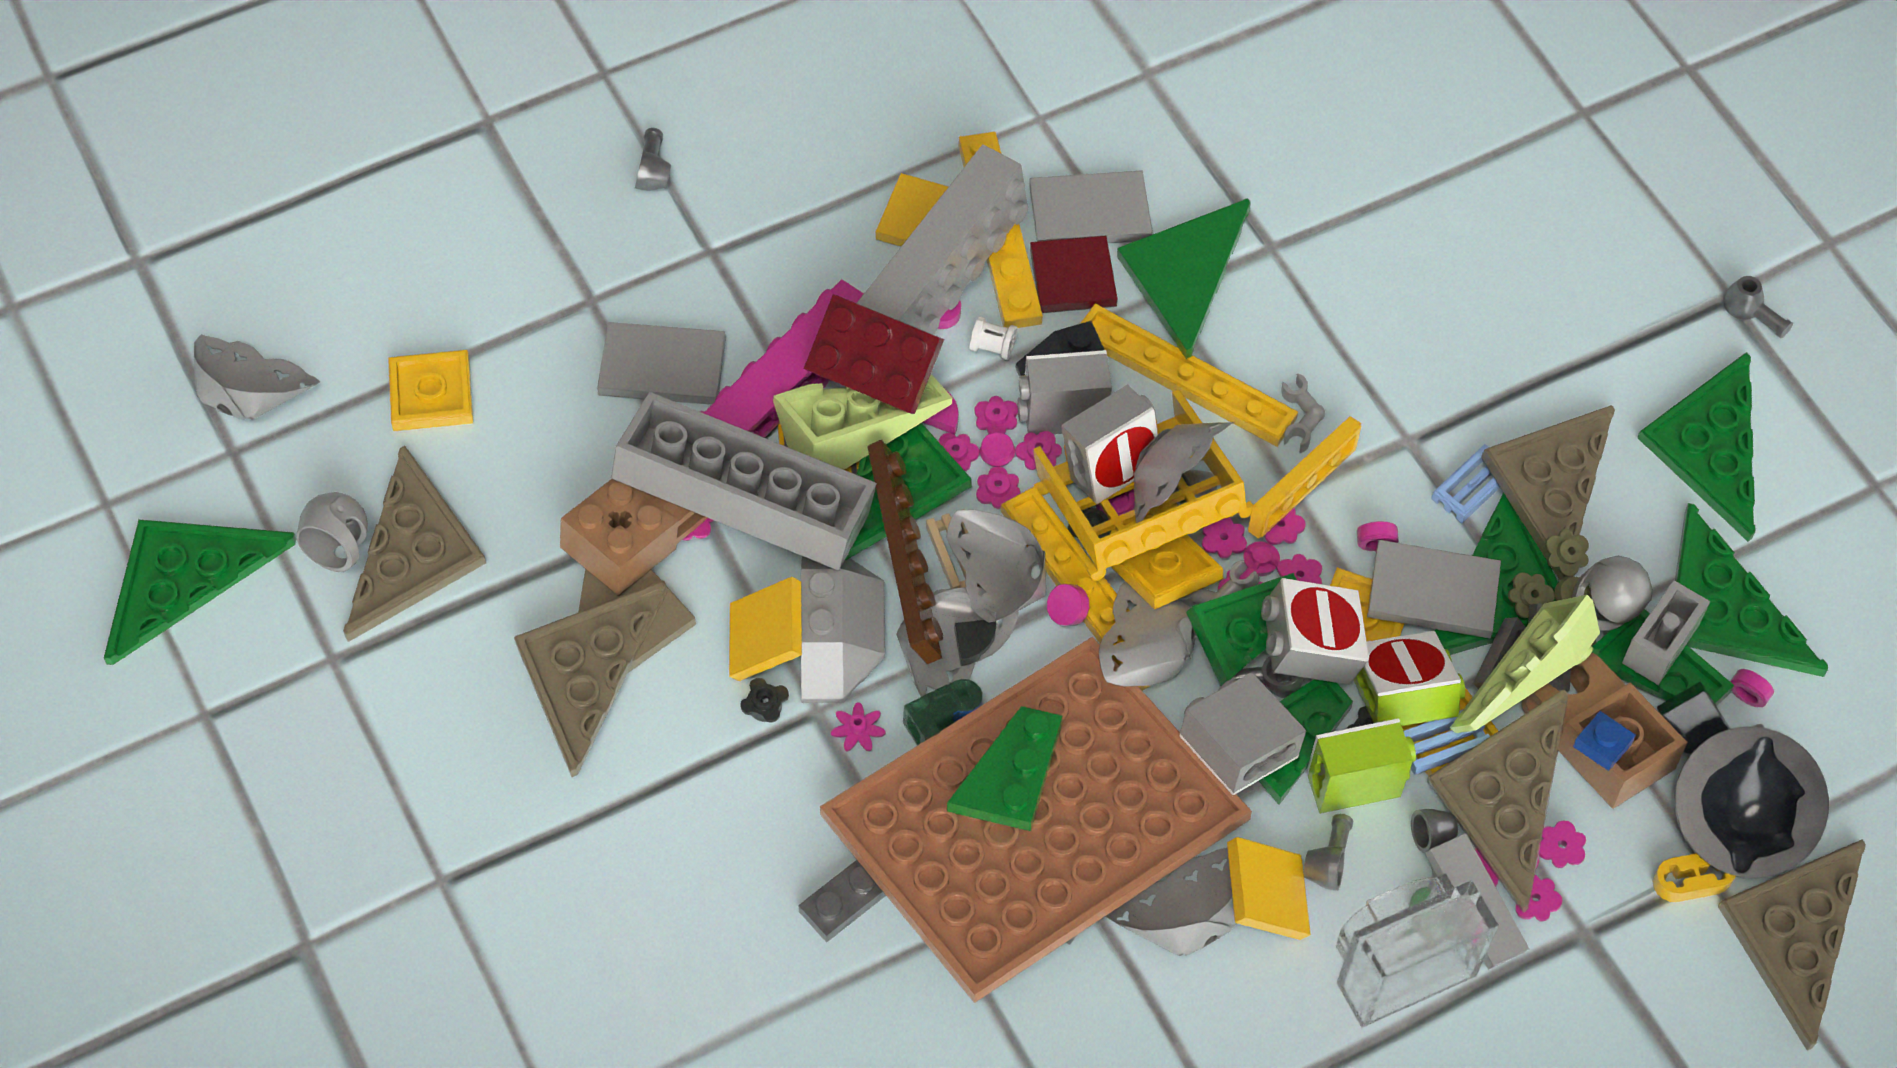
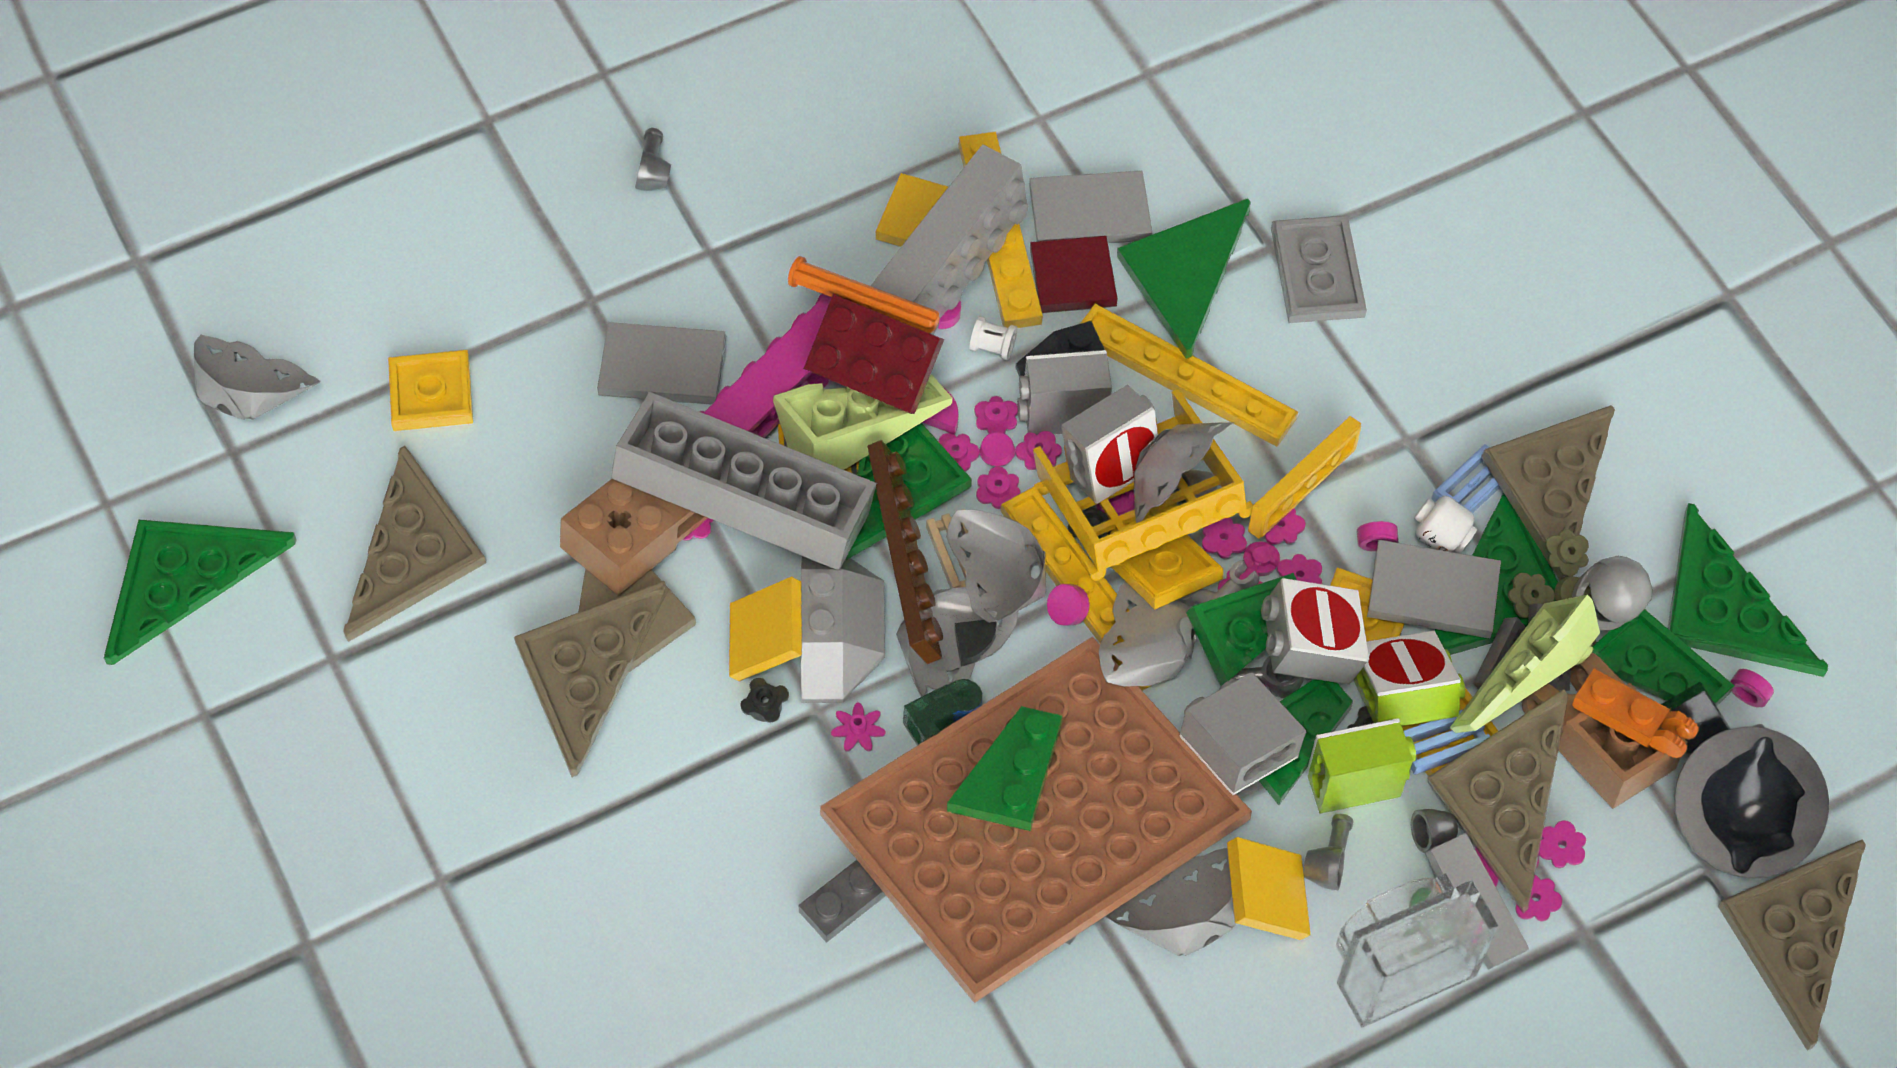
(331, 522): light grey helmet -> none
(830, 283): none -> orange axle
(1308, 404): light grey arm -> none
(1318, 269): none -> light grey tile
(1445, 525): none -> white head
(1604, 740): blue plate -> none
(1634, 714): none -> orange hinge
(1665, 632): light grey brick -> none
(1692, 887): yellow beam -> none
(1711, 444): green tile -> none
(1746, 301): flat silver bar -> none

